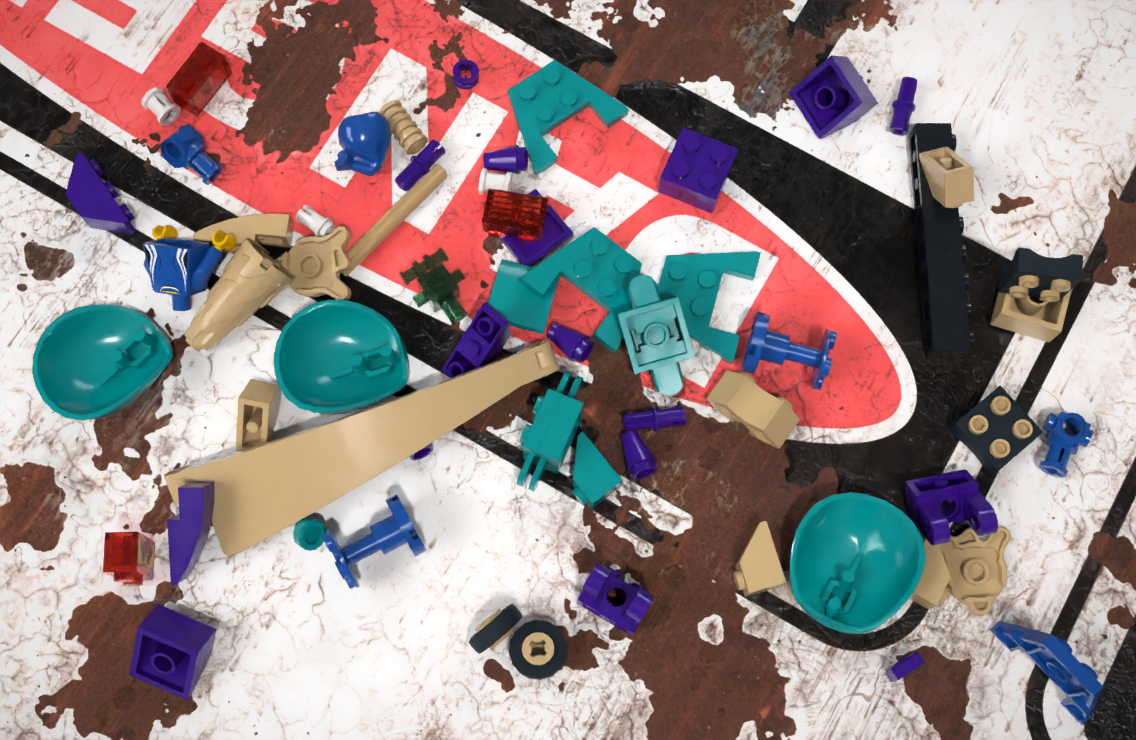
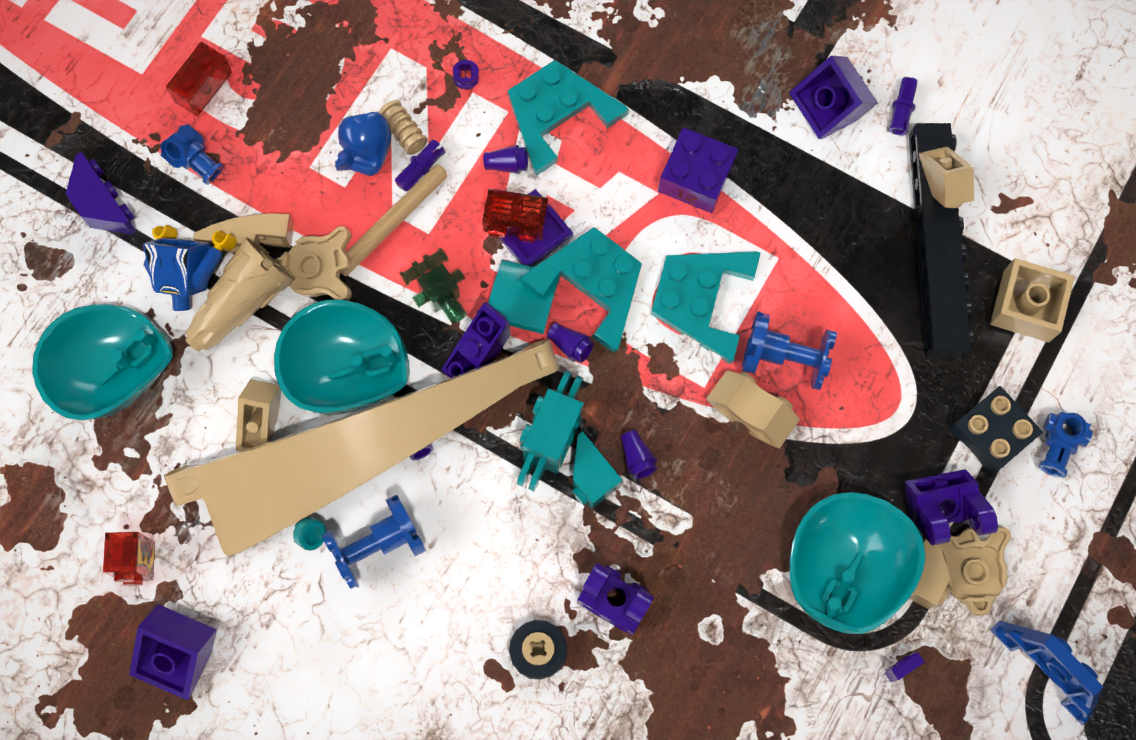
(161, 106): white bush -> none
(189, 528): dark purple slope -> none
(315, 222): white pin -> none
(494, 181): white bush -> none
(495, 628): black wheel -> none
(655, 419): dark purple axle -> none
(656, 335): teal brick -> none
(759, 564): tan slope -> none
(1040, 275): black brick -> none

